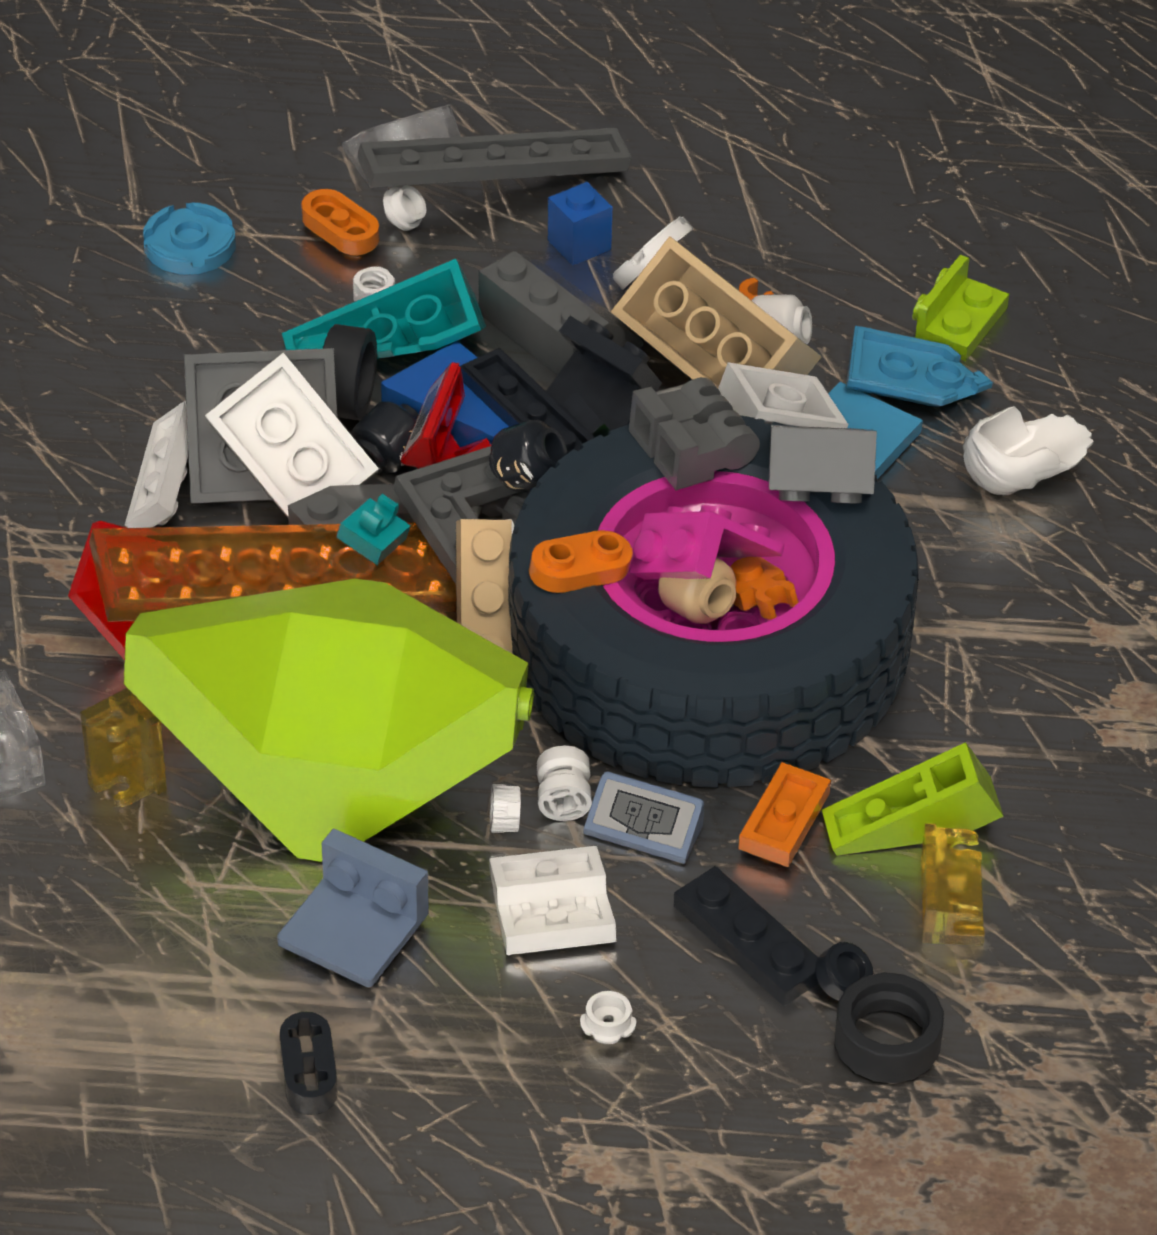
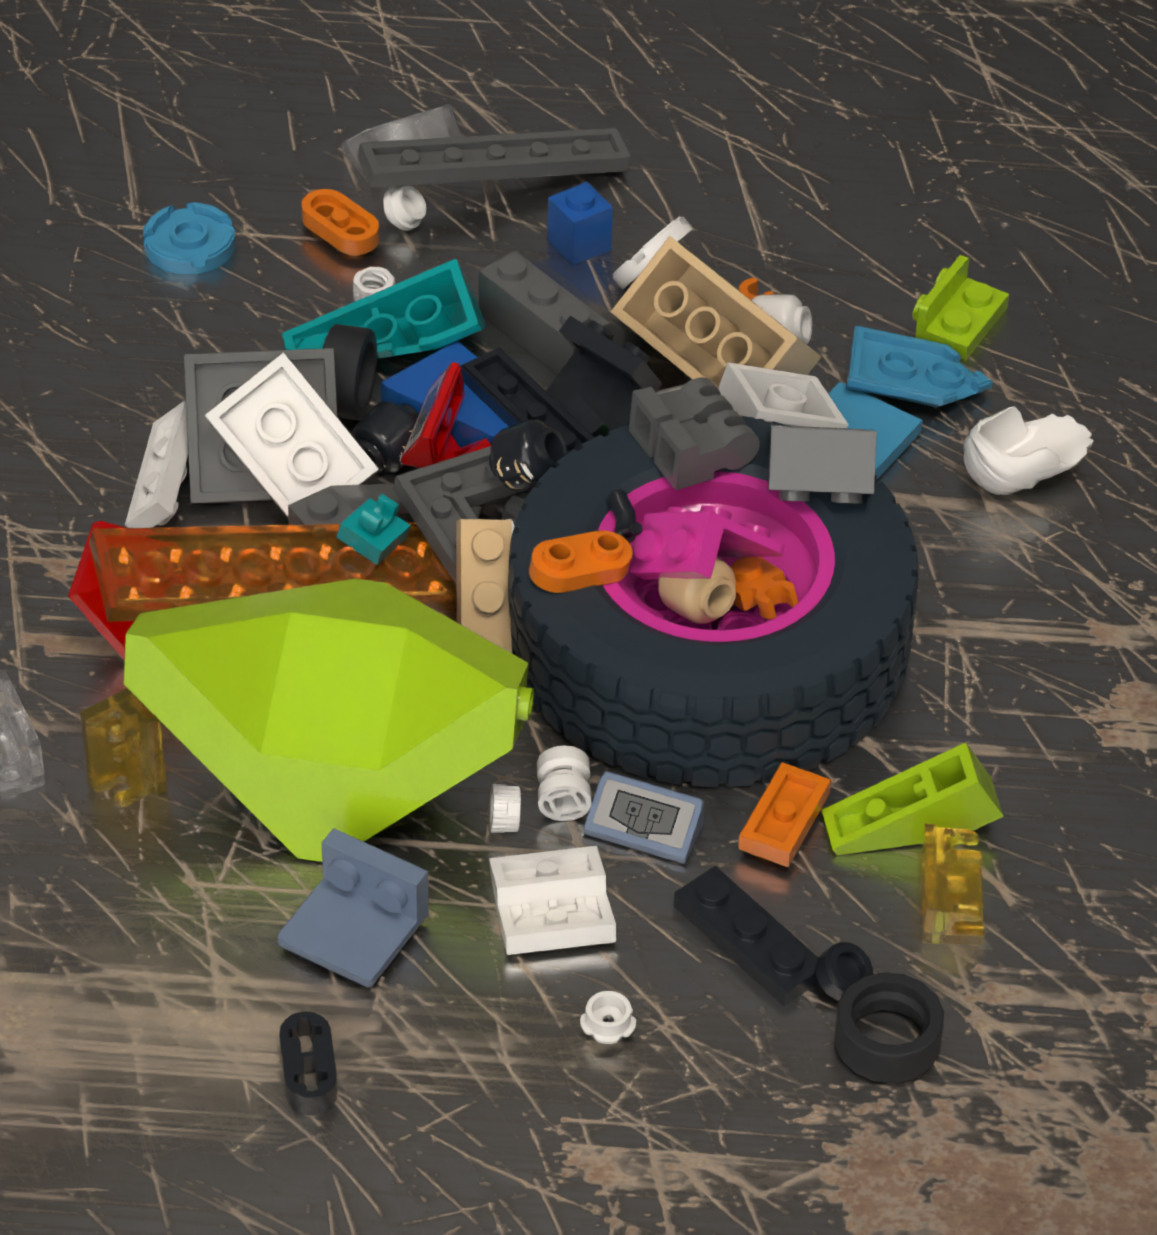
(624, 514): none -> black piece

